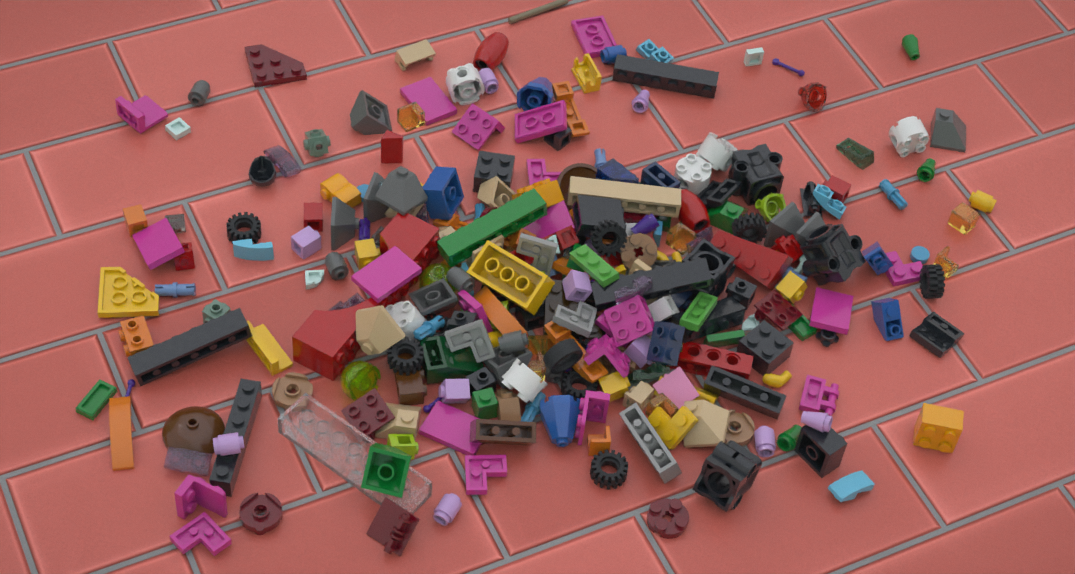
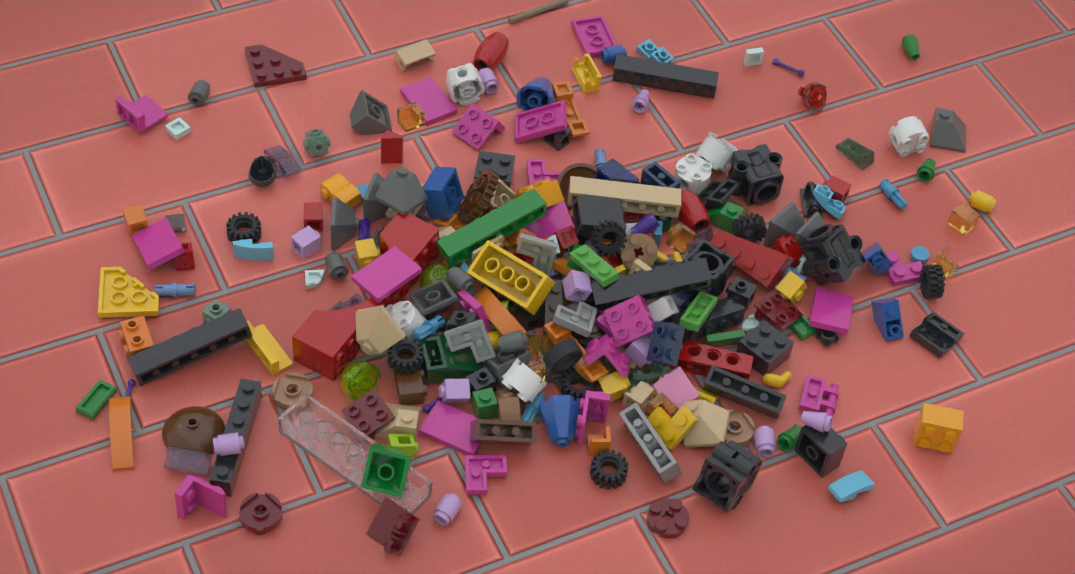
(203, 531): dark pink plate -> none
(478, 196): none -> reddish brown gear
(640, 286): clear purple slope -> none
(770, 205): lime helmet -> none

